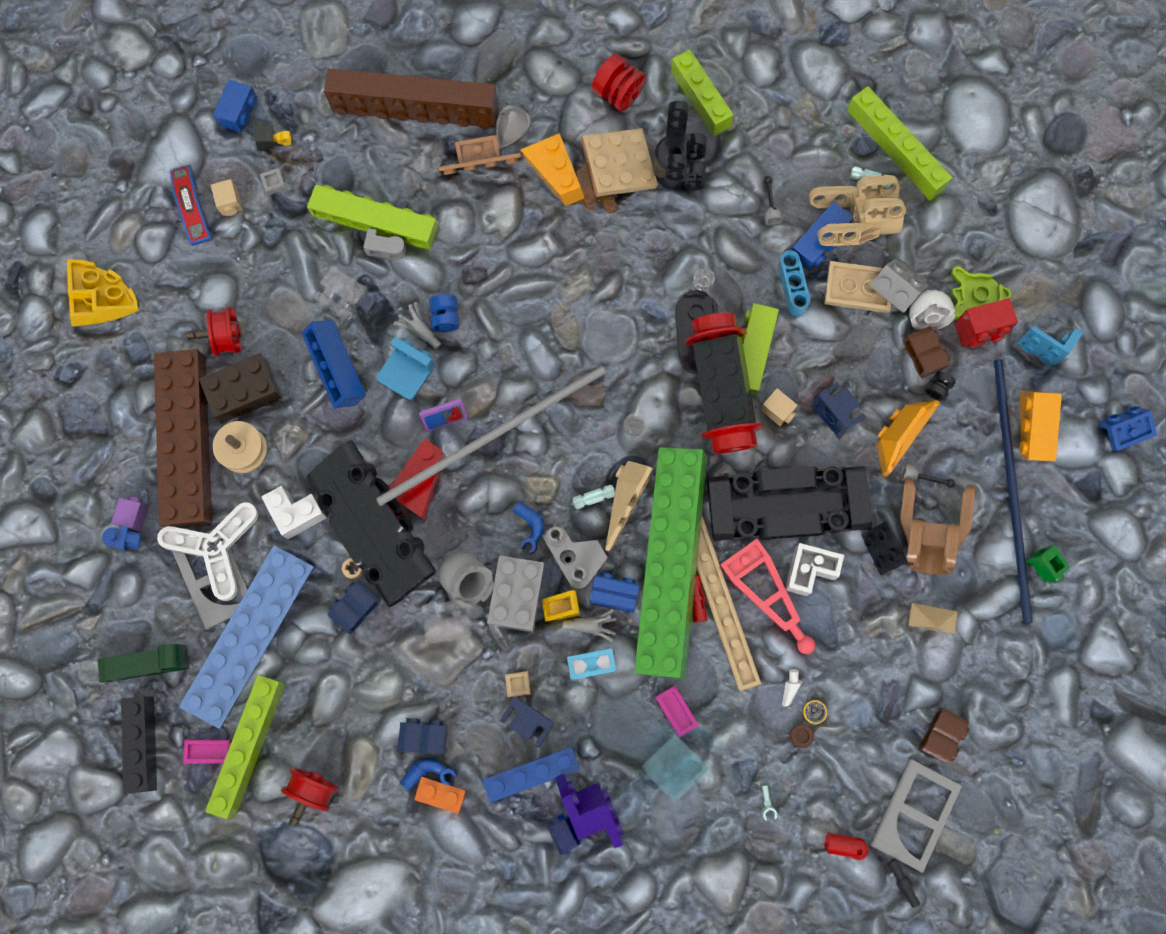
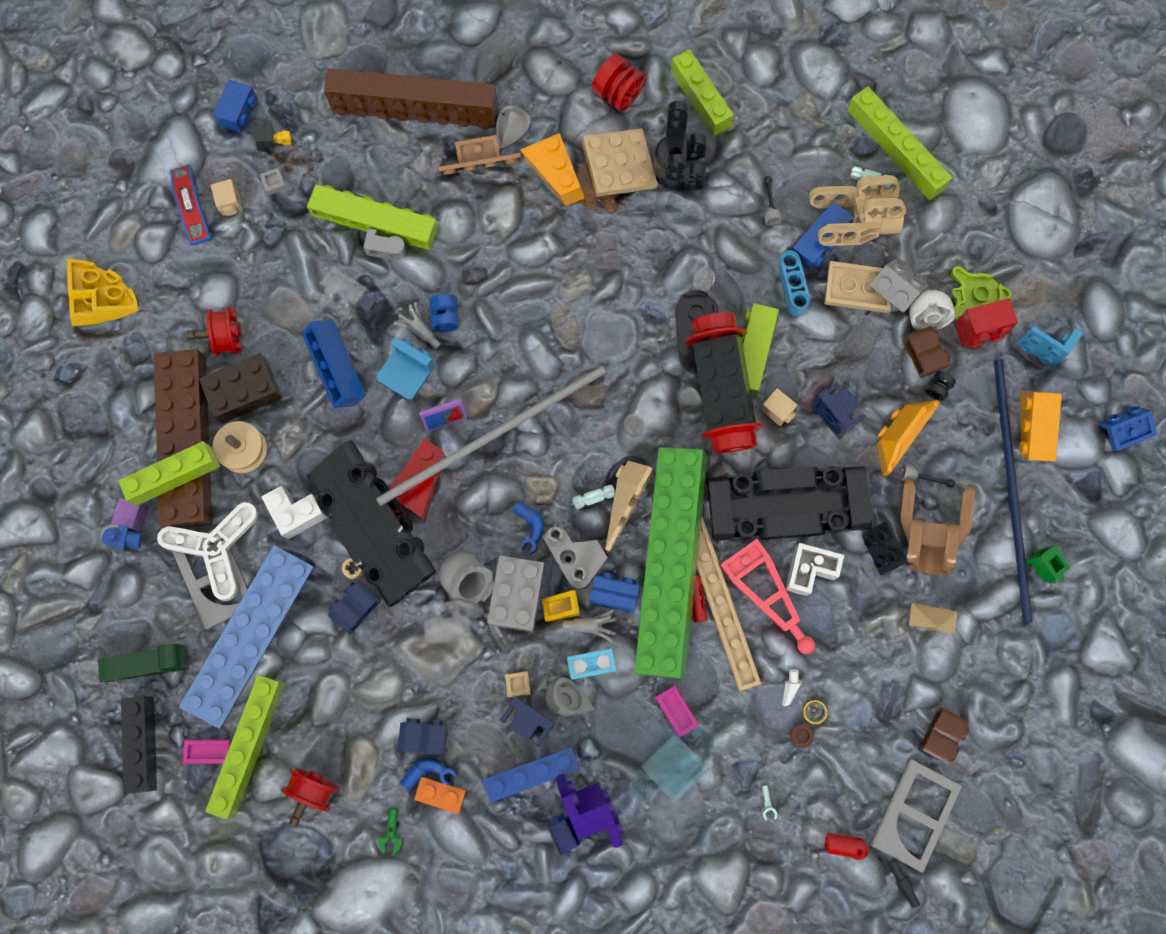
(169, 473): none -> lime brick
(391, 833): none -> green bar
(567, 698): none -> light grey piece

